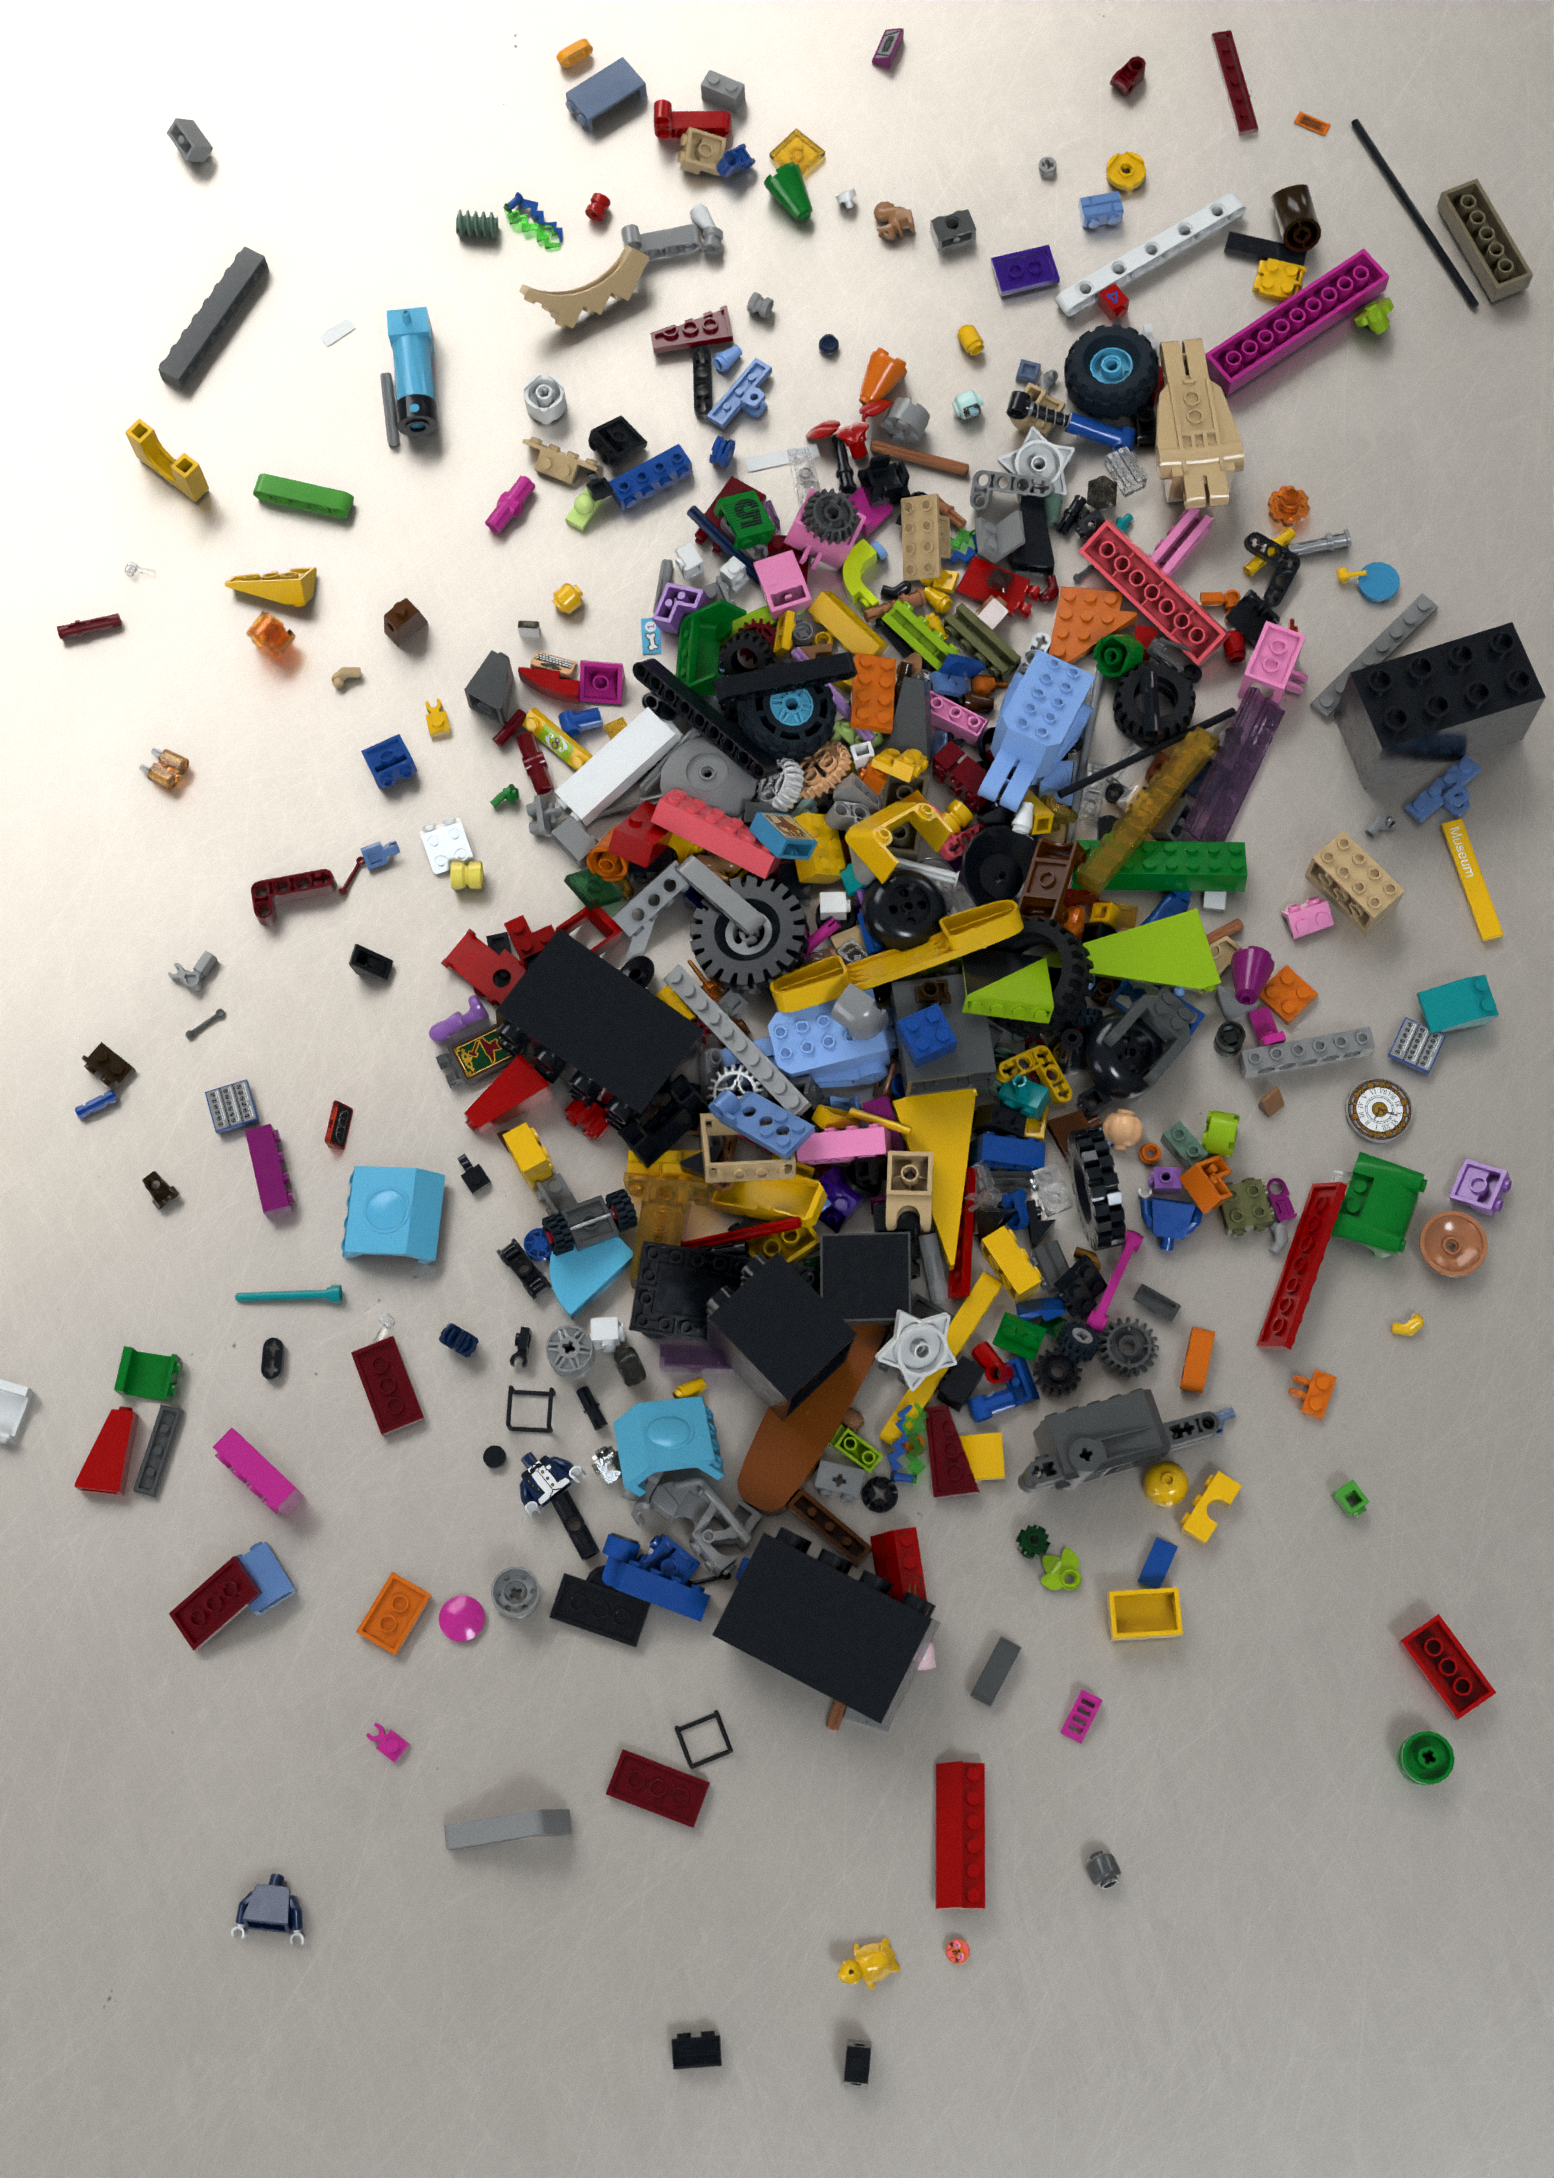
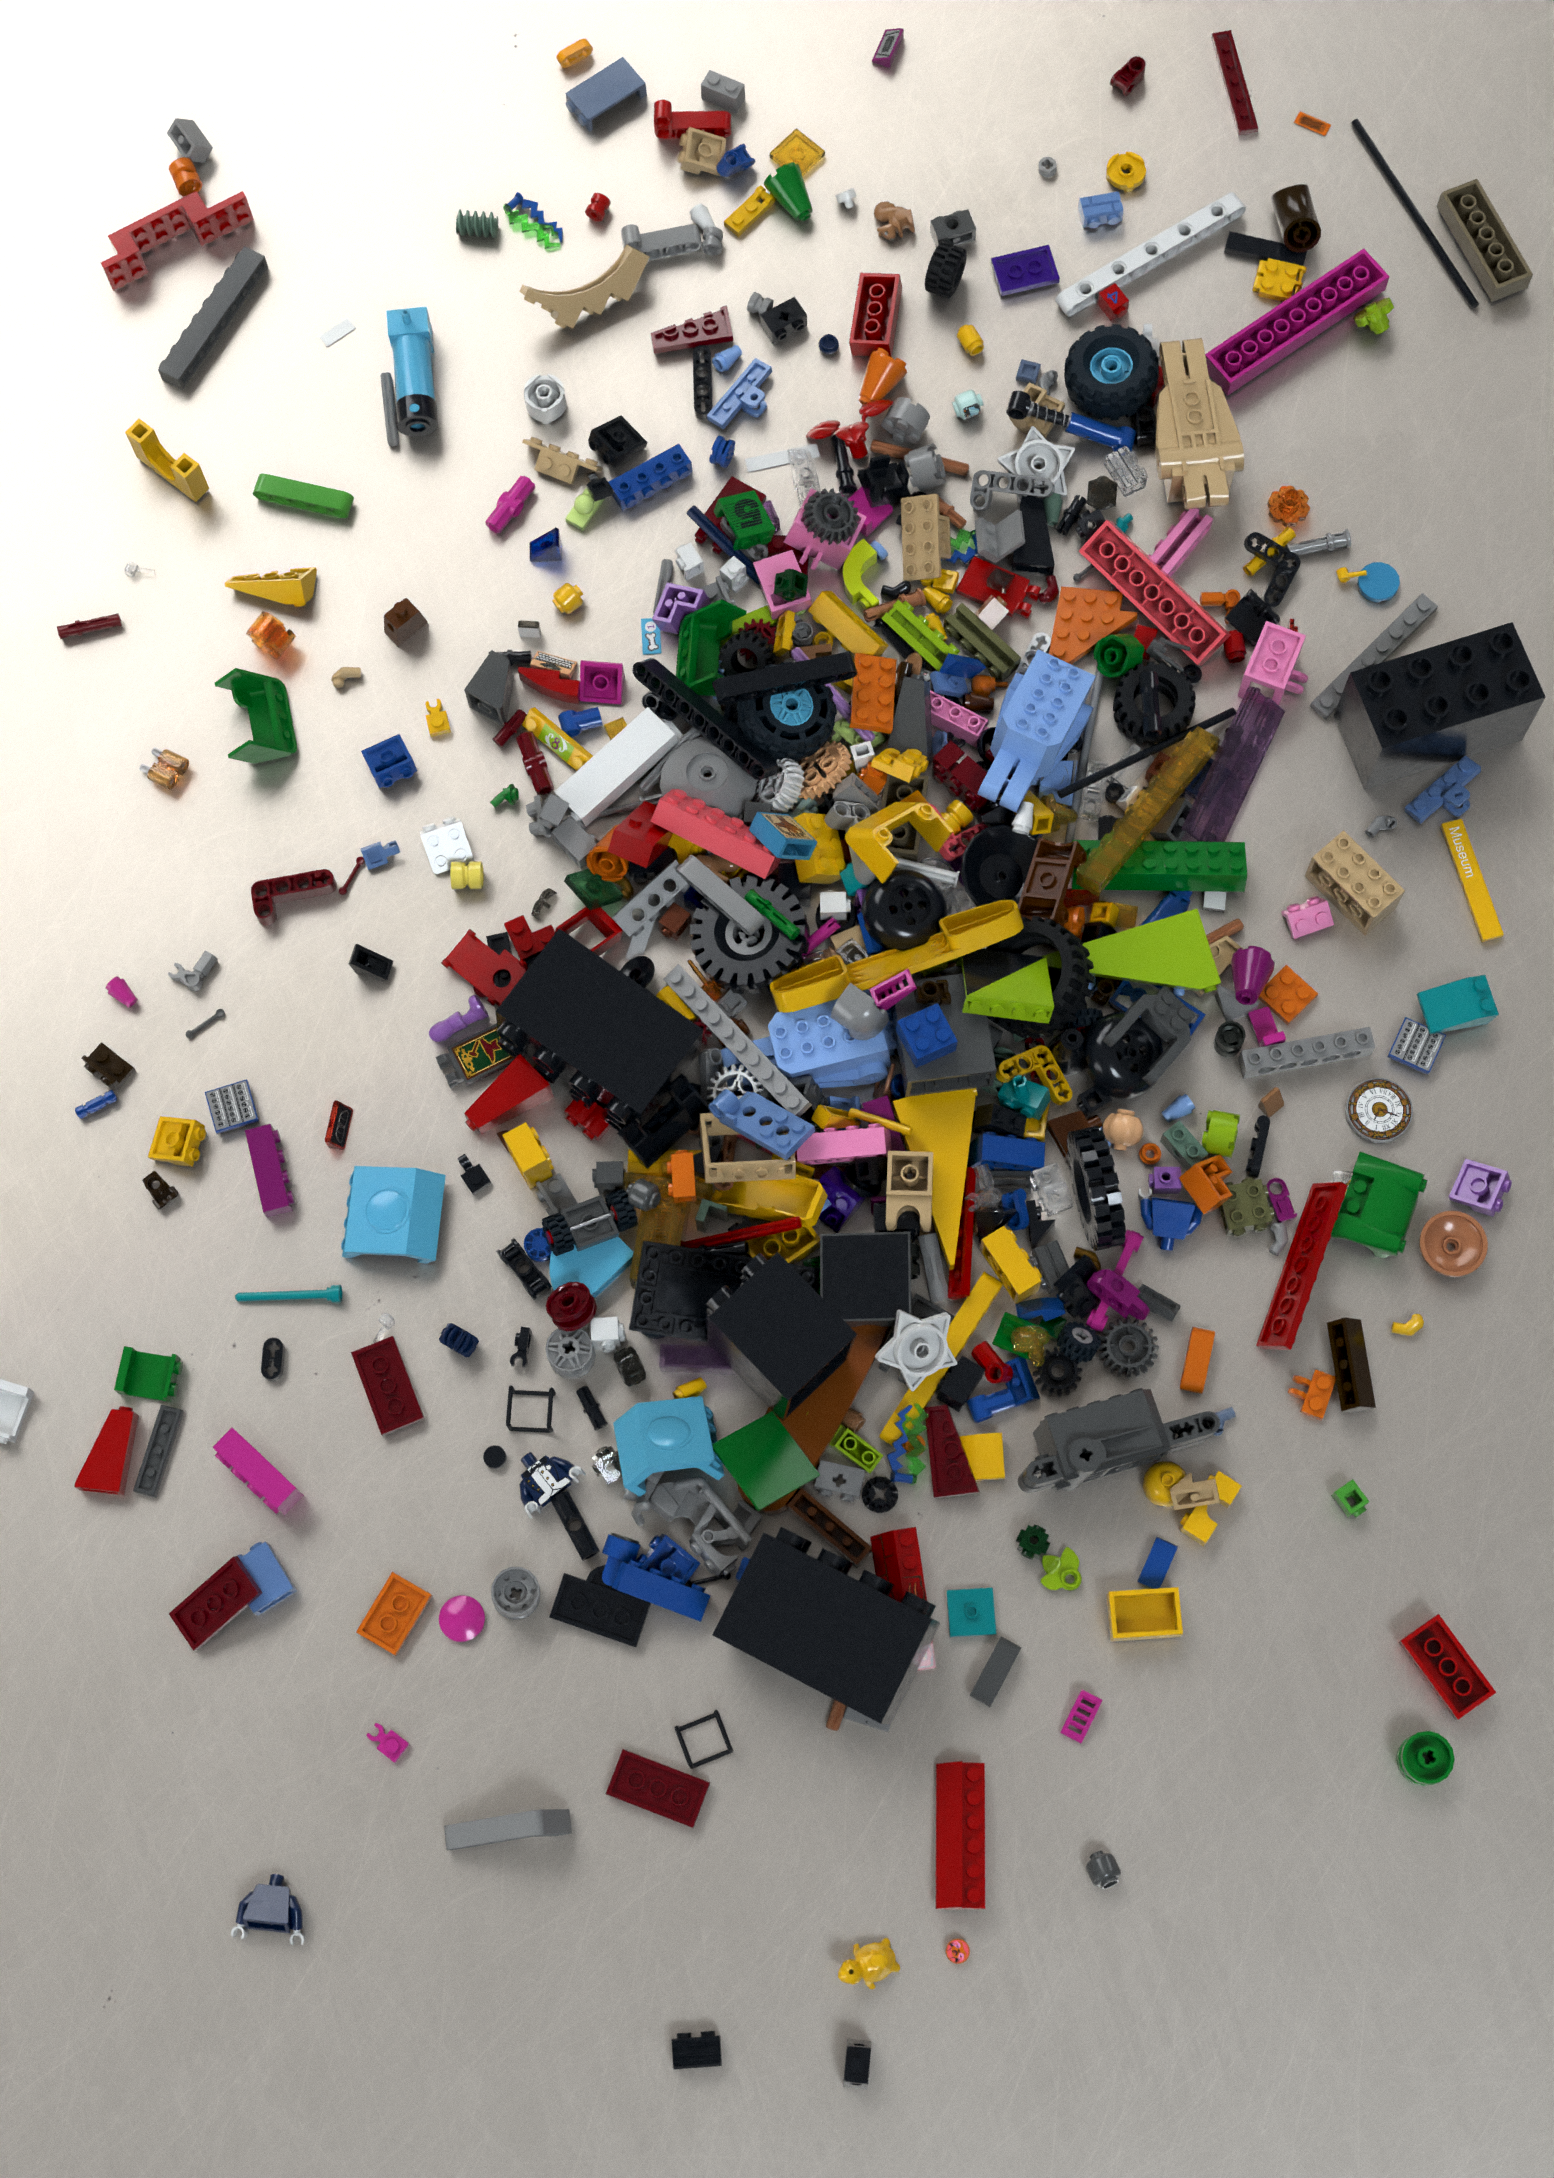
(120, 991): none -> dark pink cone
(167, 223): none -> bracket
(177, 1141): none -> yellow plate
(185, 176): none -> orange wheel
(268, 716): none -> green windscreen
(518, 657): none -> black pin
(546, 547): none -> clear blue slope
(546, 894): none -> clear smoke piece
(552, 811): none -> light grey brick
(571, 1306): none -> dark red wheel
(608, 1177): none -> dark grey brick
(643, 1195): none -> dark grey head
(674, 921): none -> copper brick
(683, 1177): none -> orange brick
(707, 1210): none -> sand green panel
(749, 211): none -> yellow plate
(765, 1460): none -> green piece
(766, 909): none -> green pin
(783, 320): none -> black brick
(790, 584): none -> dark green brick
(875, 313): none -> red brick
(884, 987): none -> dark pink slope
(925, 467): none -> light grey brick
(945, 269): none -> black tyre
(971, 1612): none -> teal plate
(1031, 1340): none -> clear yellow hair
(1118, 1293): none -> magenta piece
(1178, 1108): none -> light blue cone
(1193, 1494): none -> tan slope
(1258, 1146): none -> black plate
(1351, 1365): none -> dark brown brick

